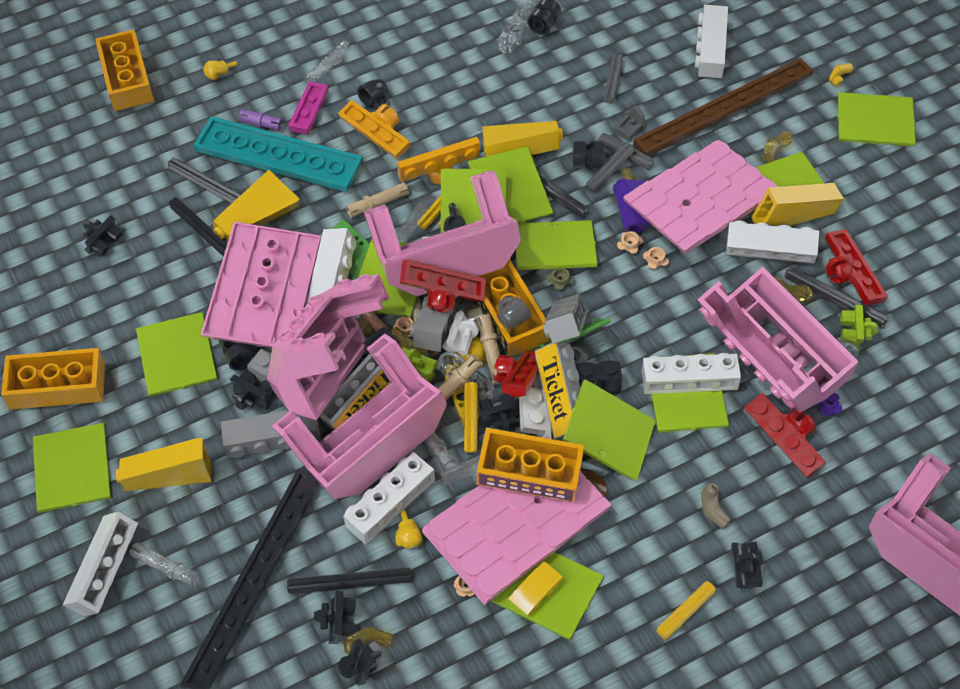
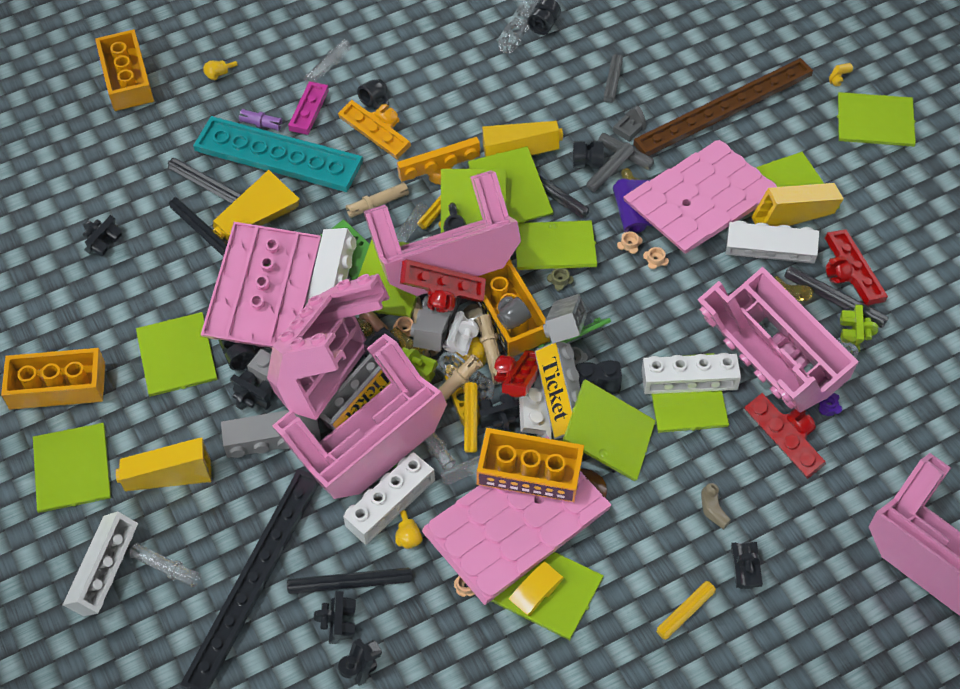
(366, 635): clear yellow arm -> none
(712, 42): white brick -> none
(775, 144): clear yellow arm -> none

